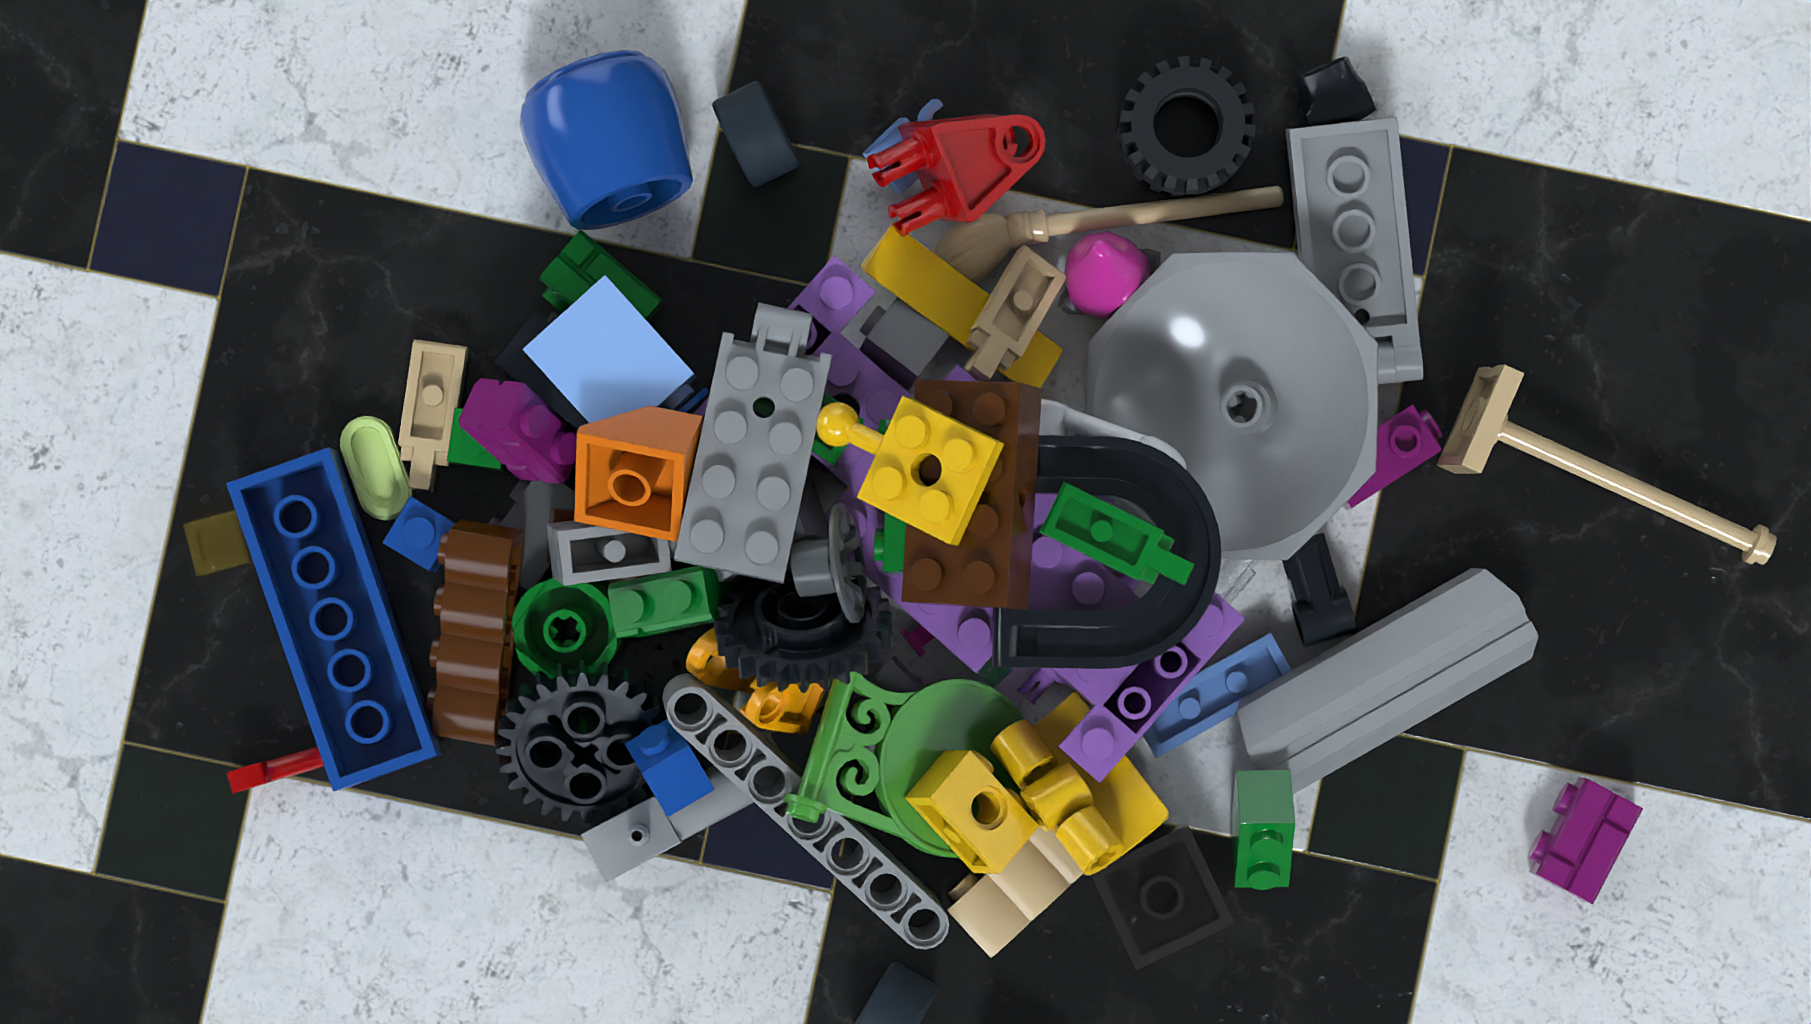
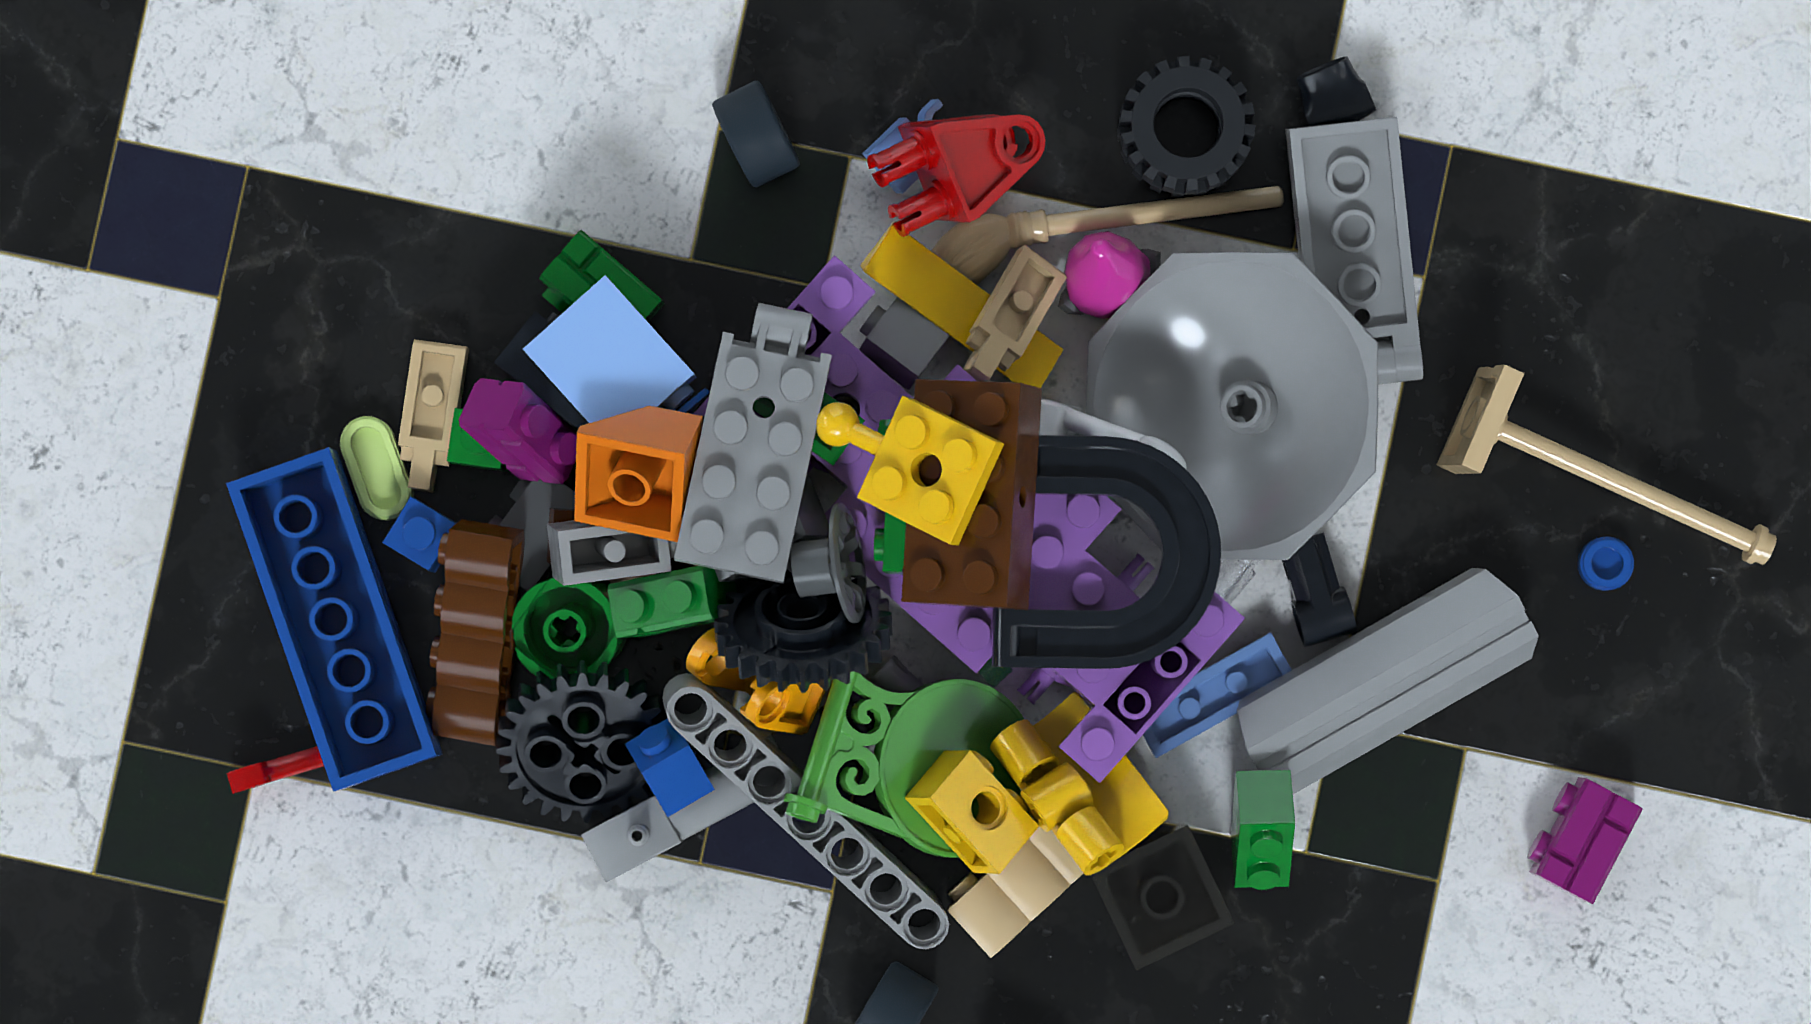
(216, 543): clear yellow tile -> none
(607, 138): blue piece -> none
(917, 639): dark pink piece -> none
(1113, 537): green hinge -> none
(1401, 446): magenta brick -> none
(1605, 563): none -> blue tile

